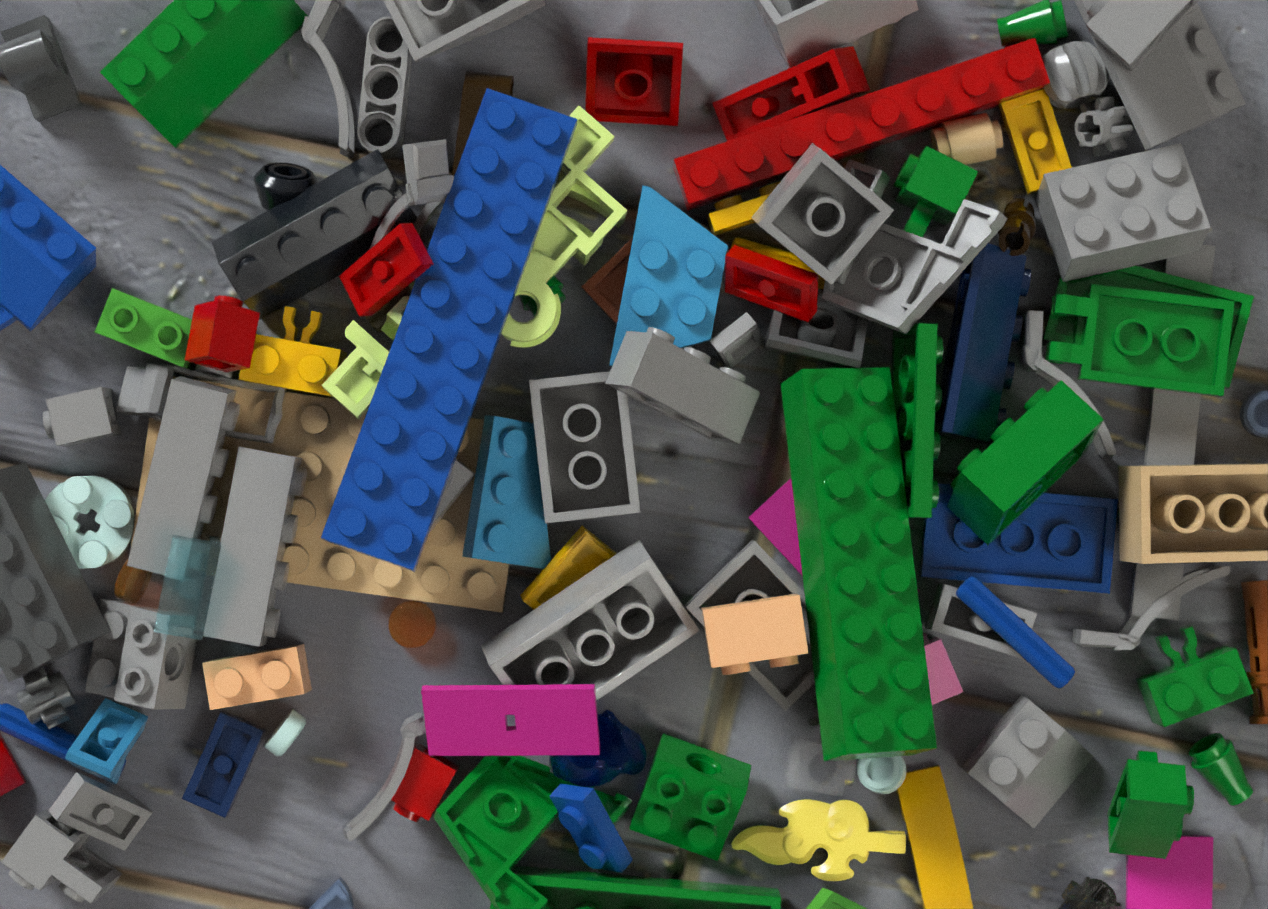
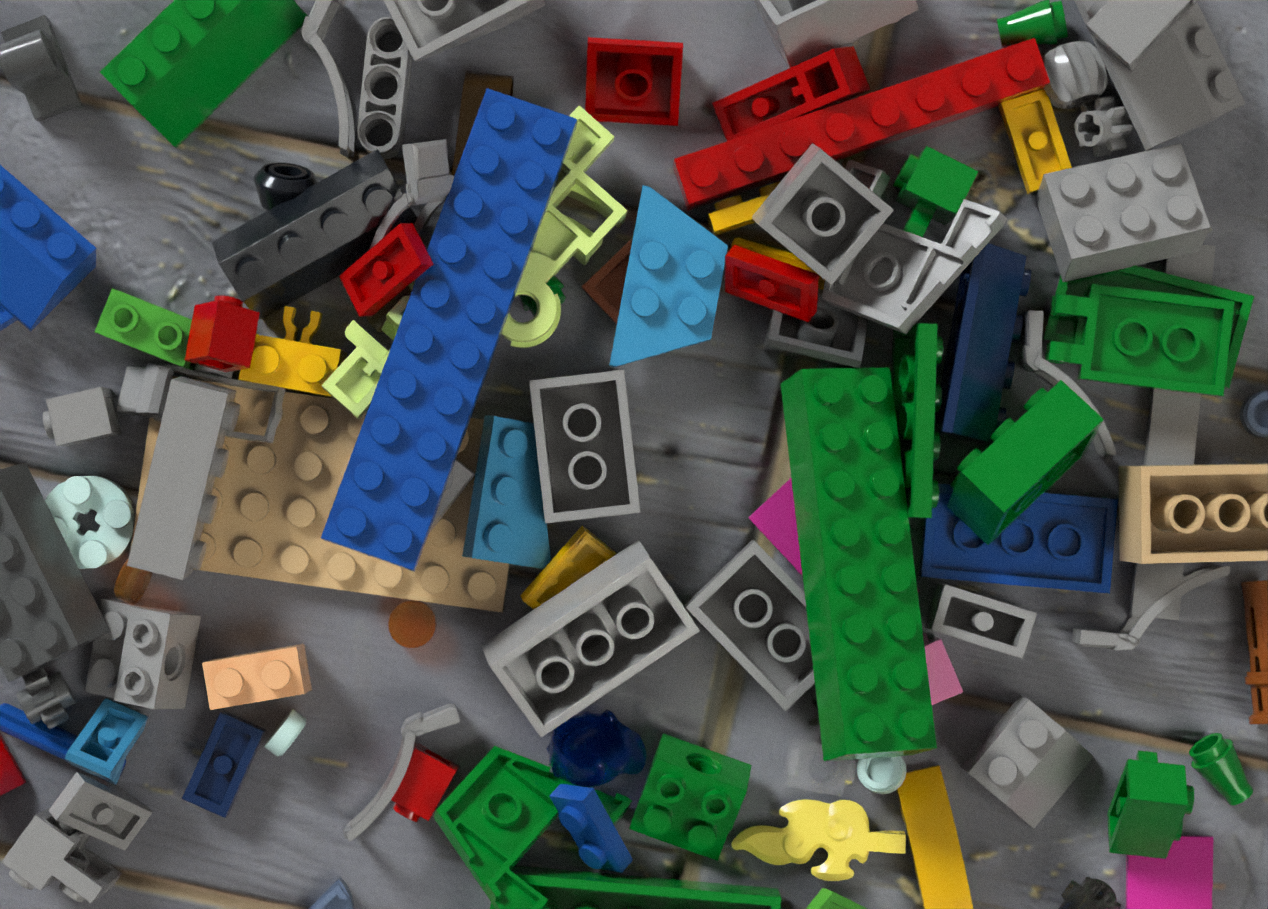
(187, 586): clear light blue panel -> none
(253, 547): light grey brick -> none
(547, 720): dark pink piece -> none
(683, 385): light grey brick -> none
(737, 340): light grey tile -> none
(755, 632): light nougat brick -> none
(968, 138): tan brick -> none
(1015, 632): blue axle -> none
(1018, 227): dark brown pin -> none
(1194, 683): green brick -> none

